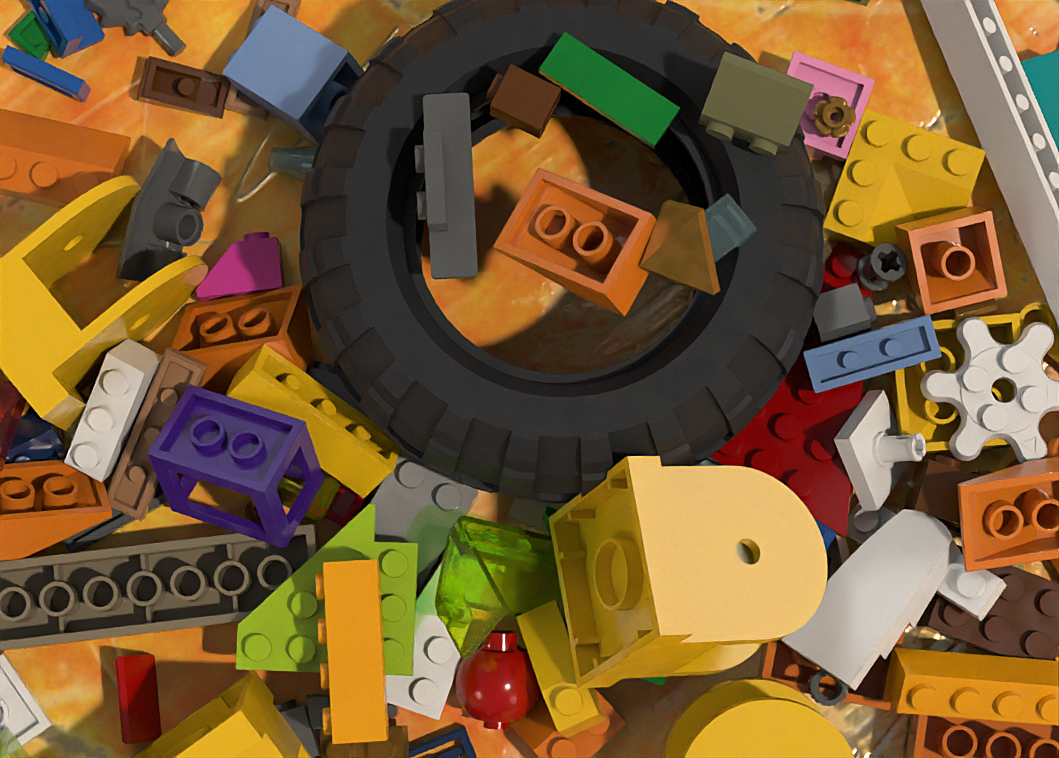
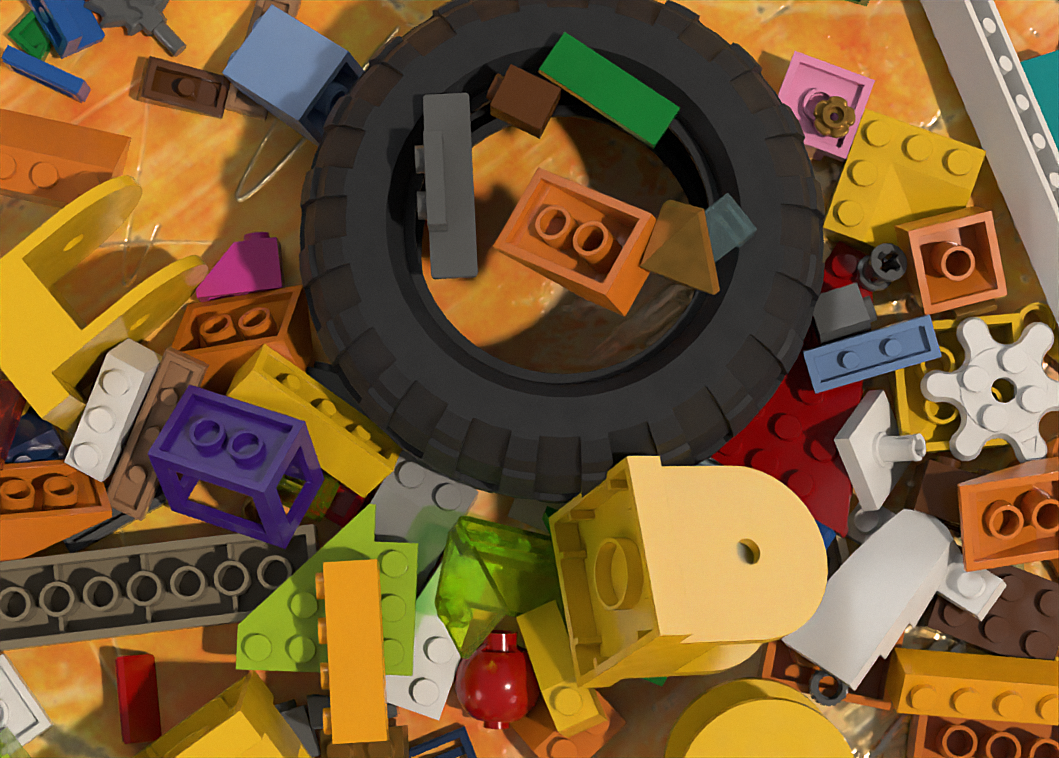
(166, 213): dark grey panel -> none
(292, 161): clear light blue cone -> none
(754, 105): olive slope -> none

